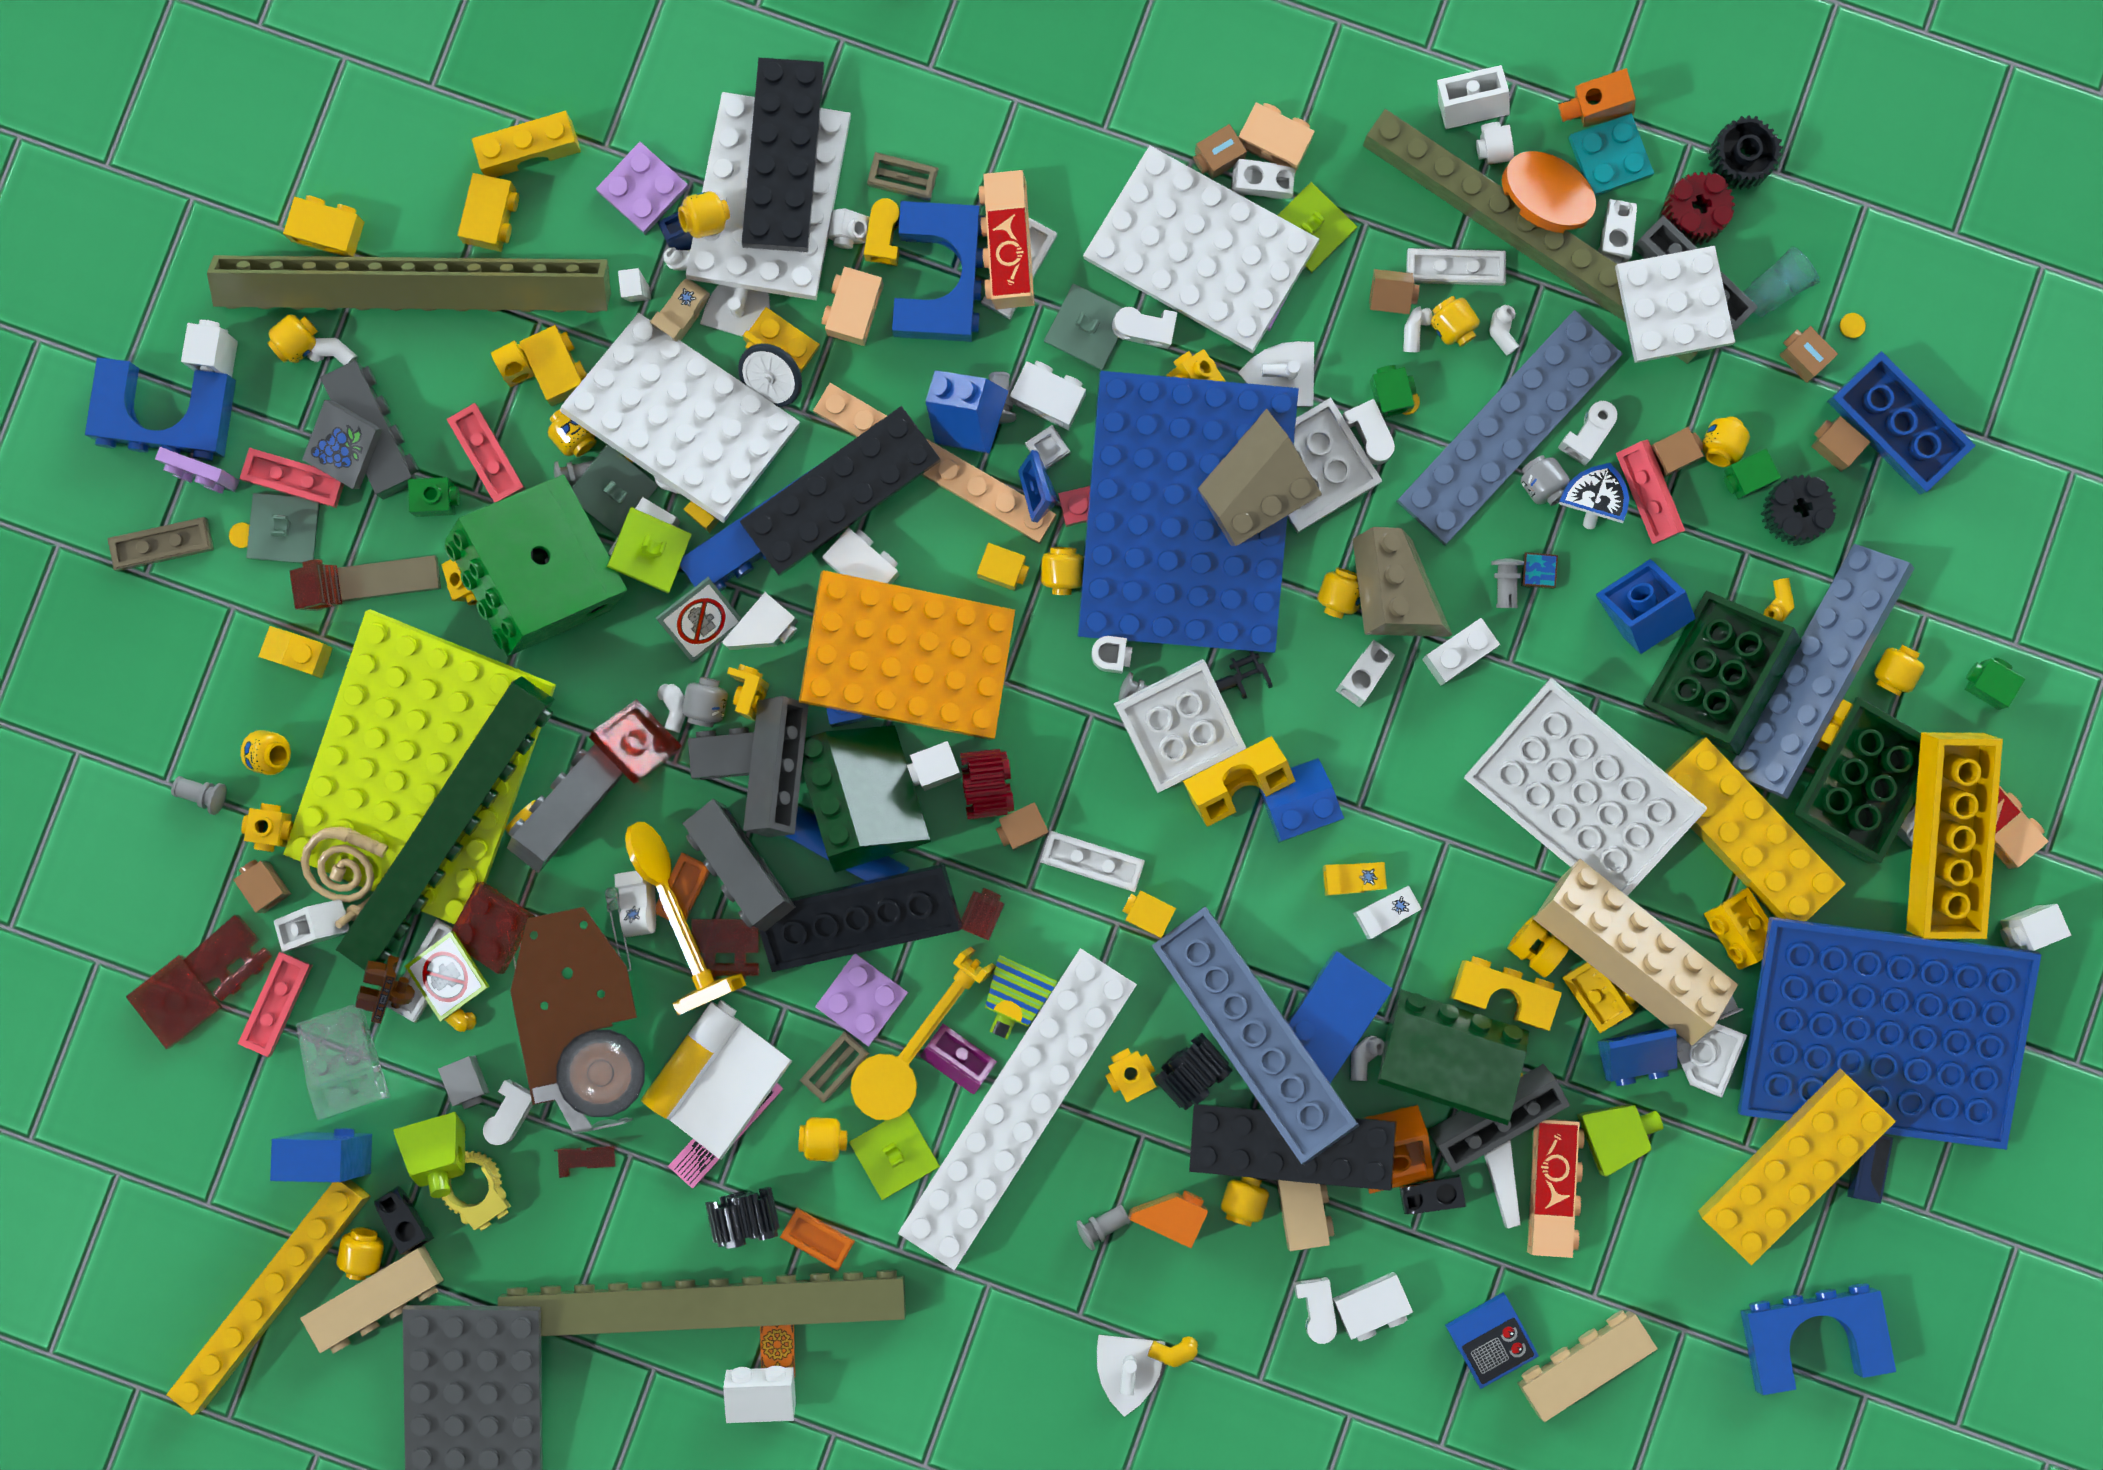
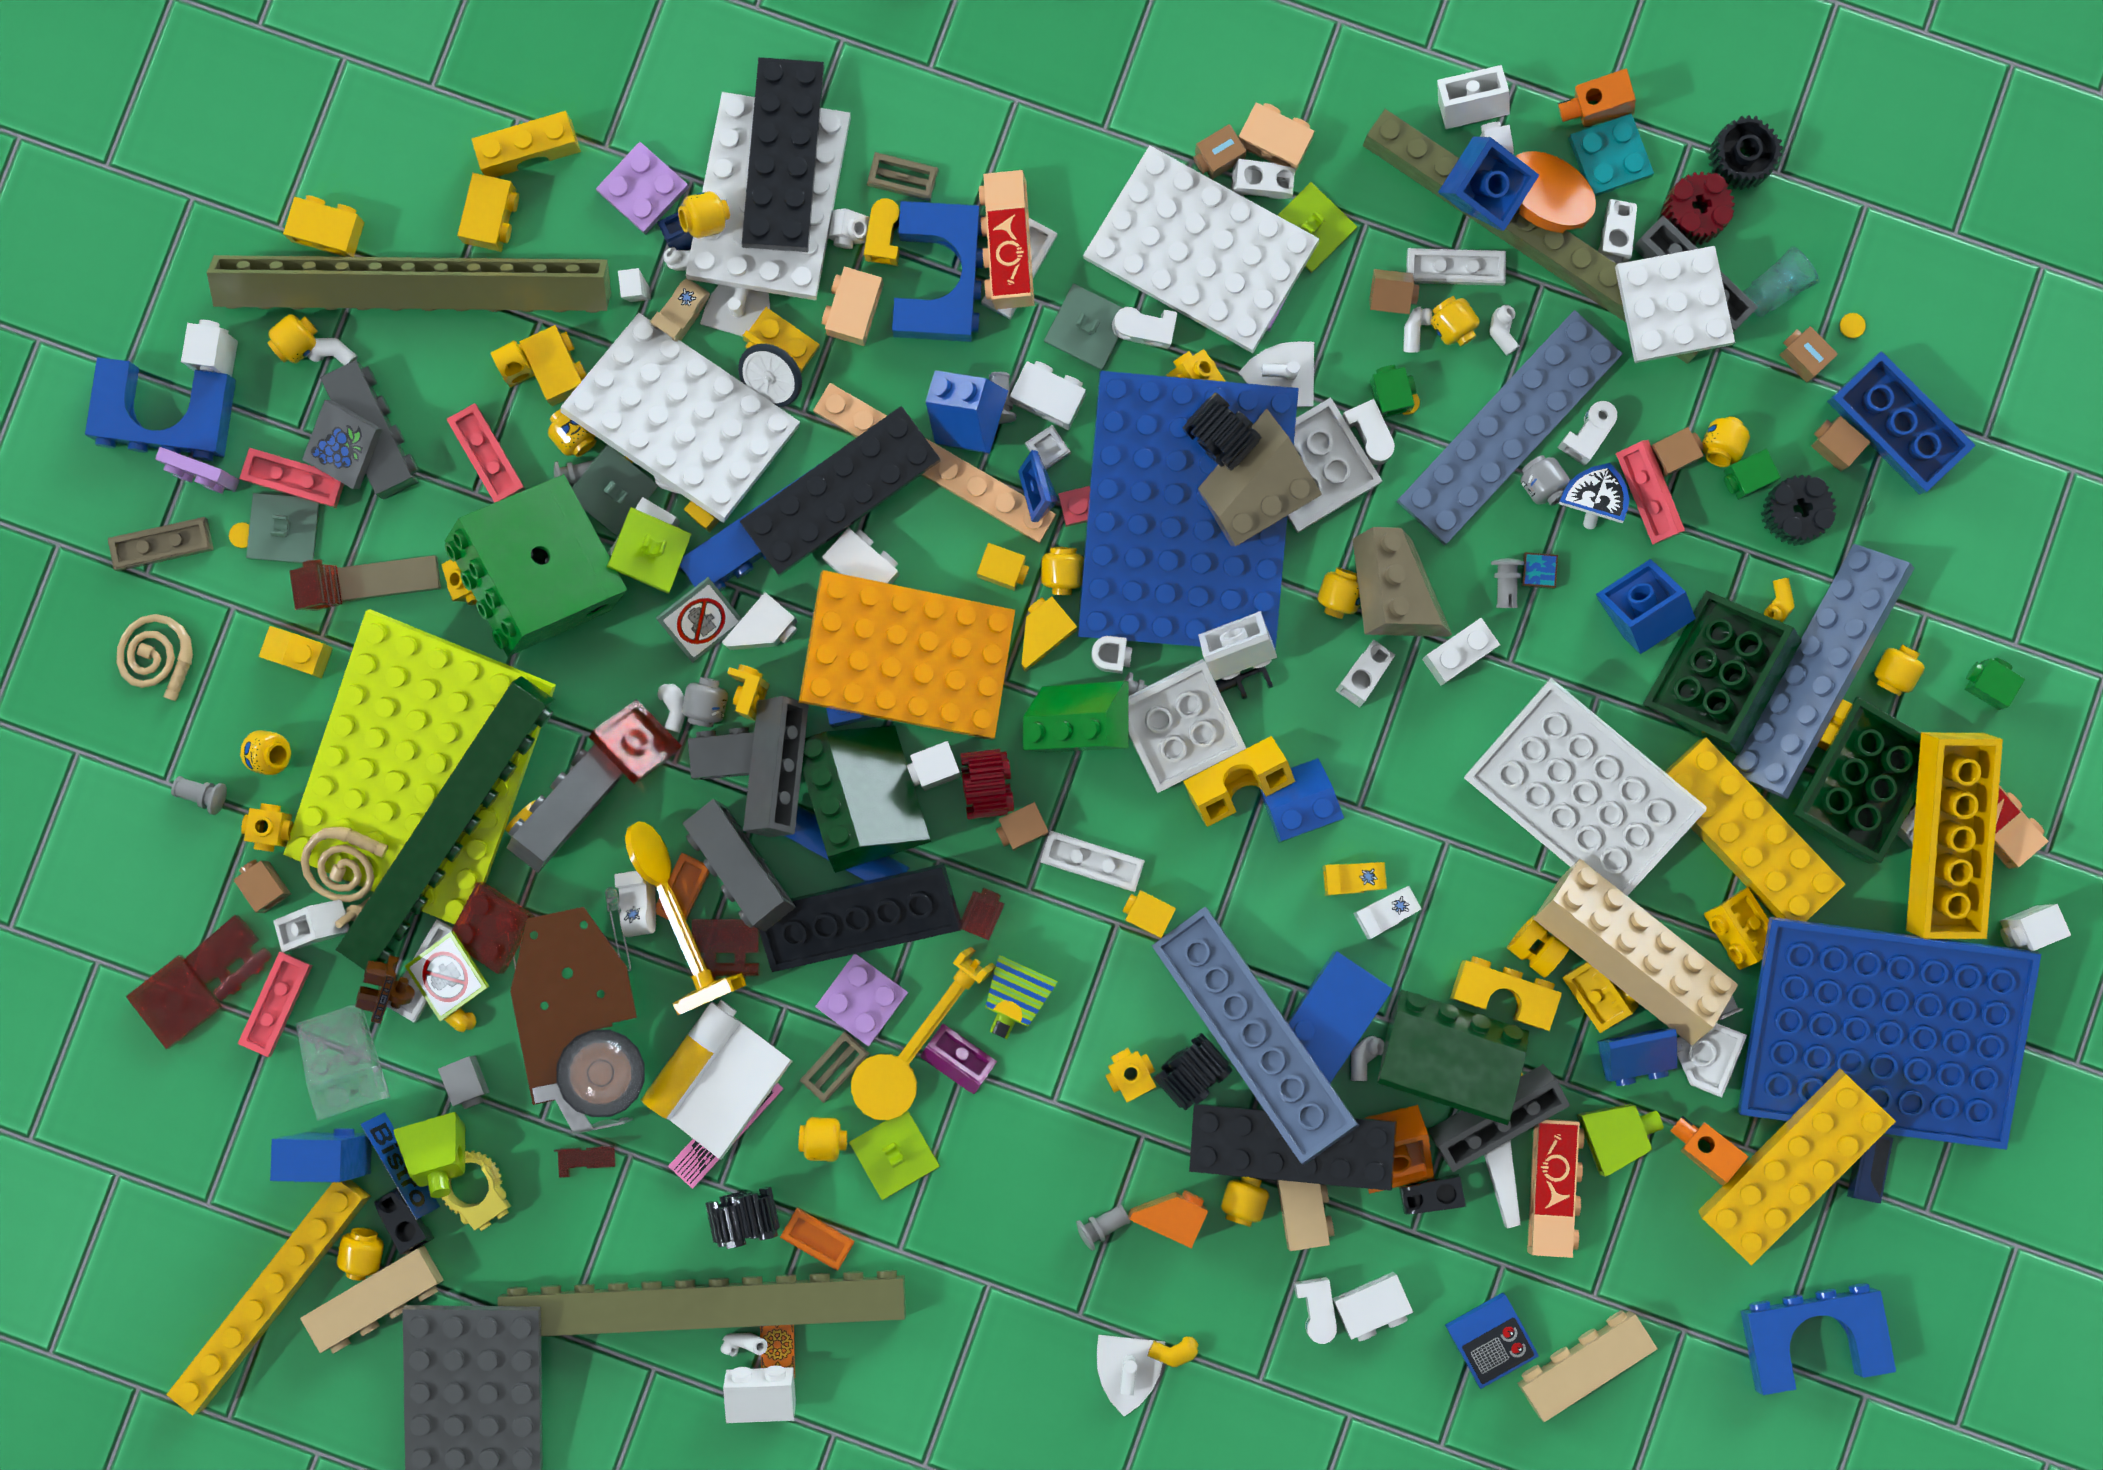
(147, 651): none -> tan piece
(382, 1137): none -> blue sticker
(433, 497): green brick -> none
(511, 1114): white leg -> none
(744, 1340): none -> white arm
(1017, 1109): white brick -> none
(1044, 630): none -> yellow slope
(1078, 718): none -> green slope
(1221, 432): none -> black brick
(1237, 647): none -> white slope
(1488, 182): none -> blue slope
(1723, 1157): none -> orange torso

